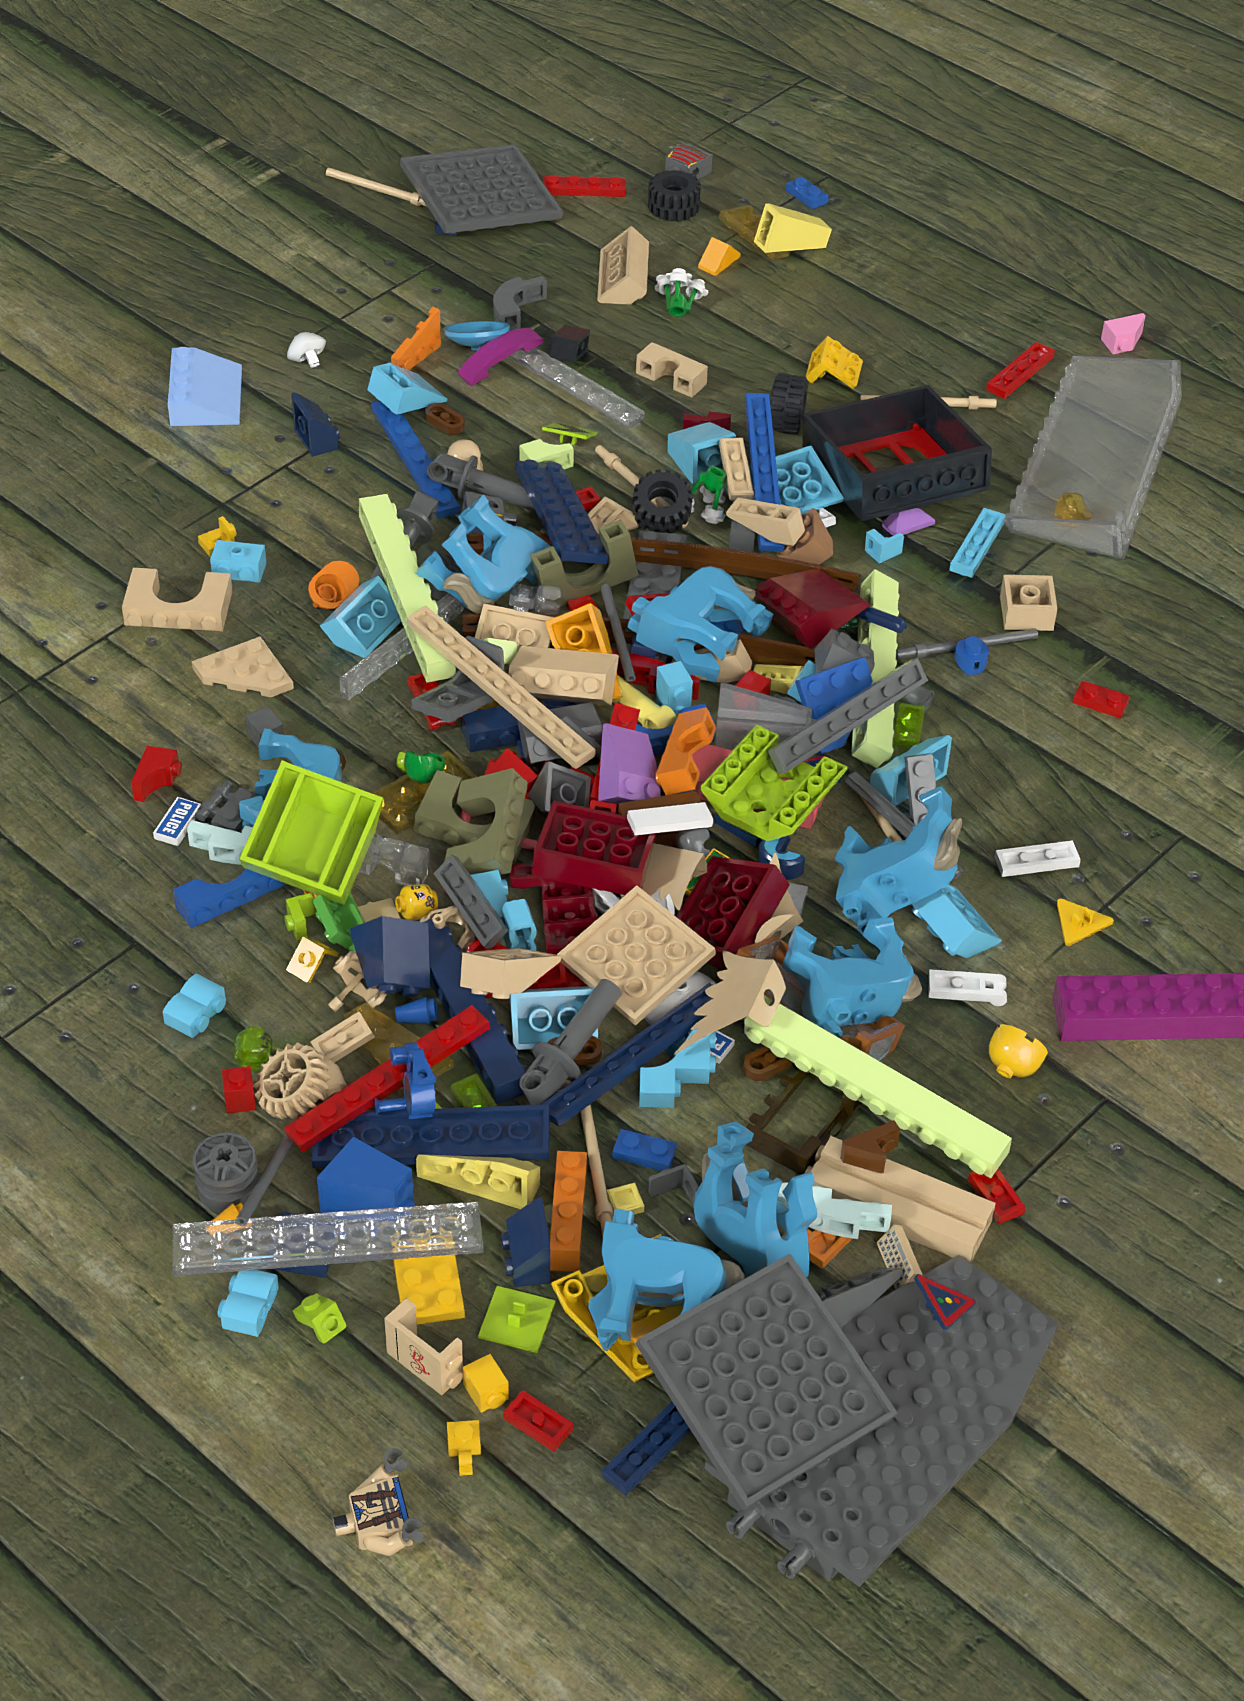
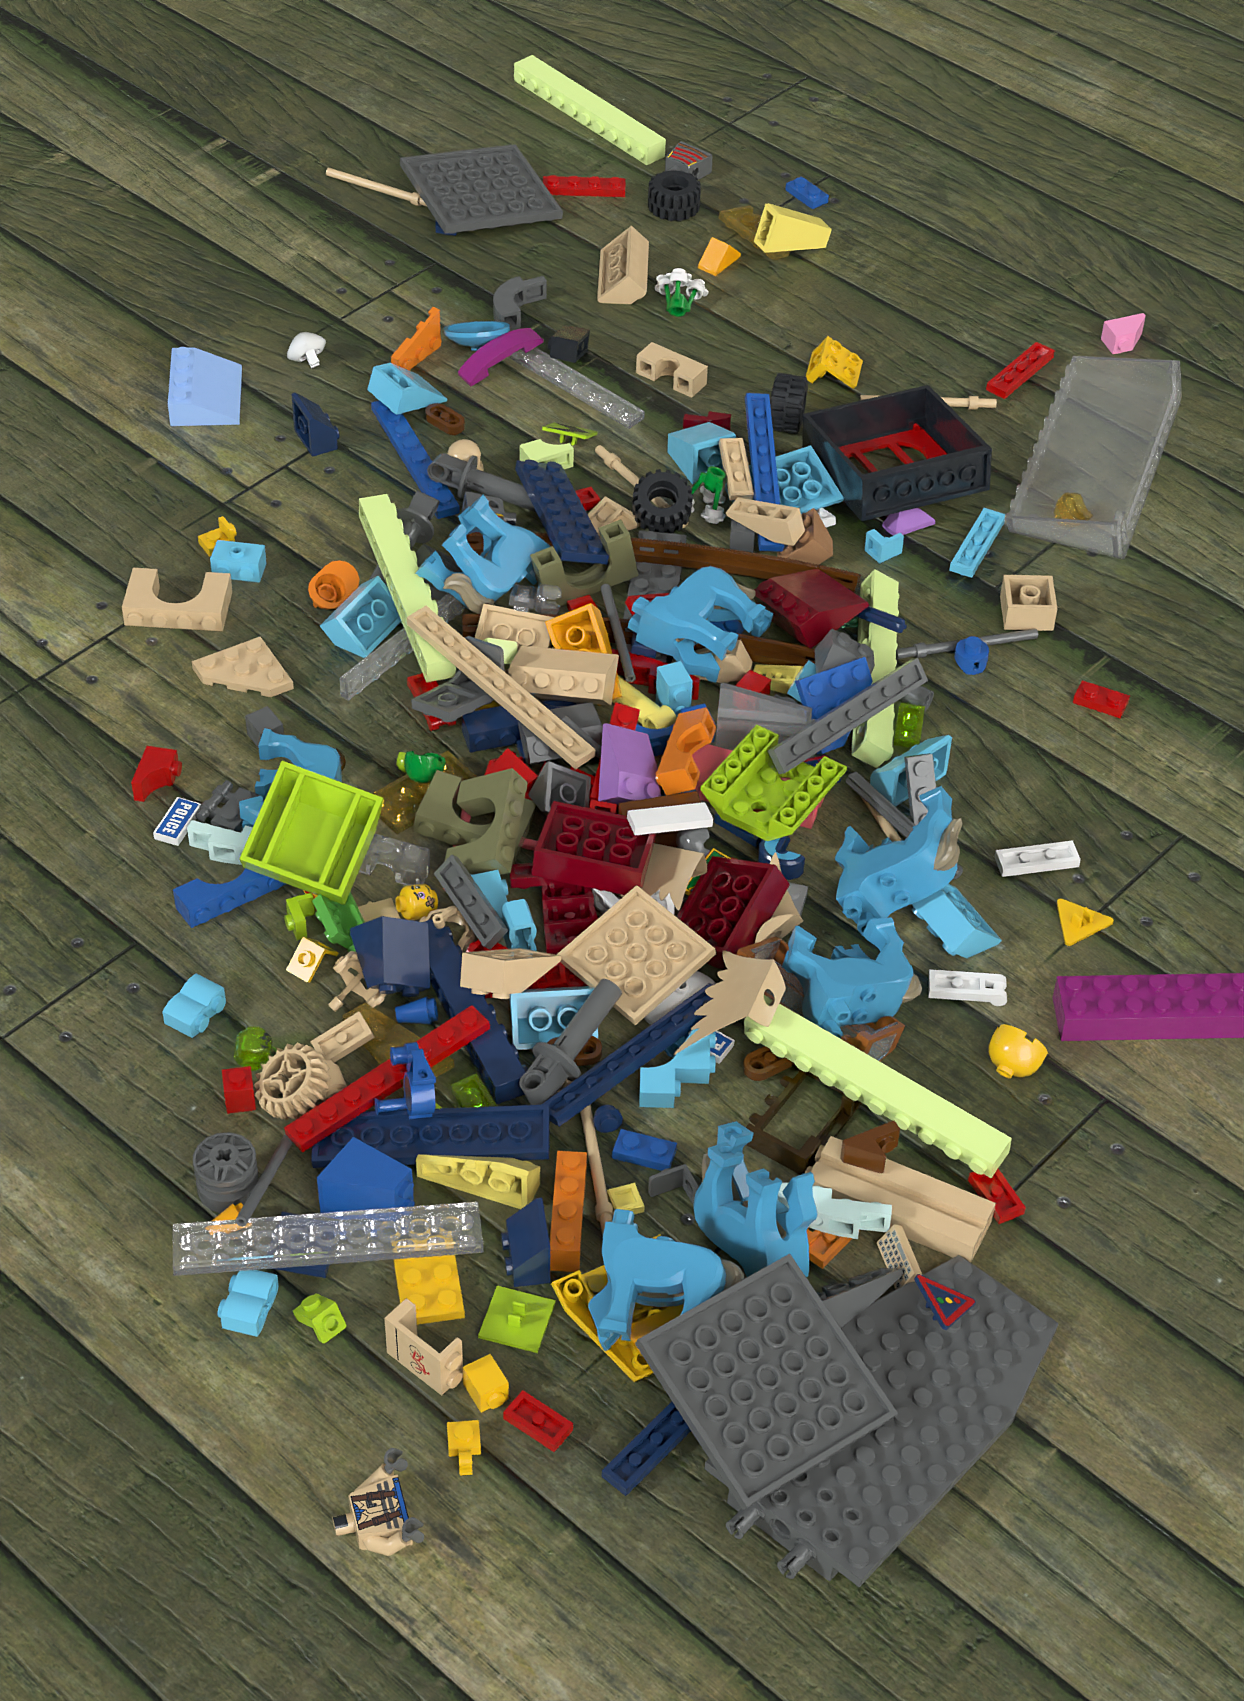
(590, 110): none -> yellowish green brick
(607, 1119): none -> dark blue plate

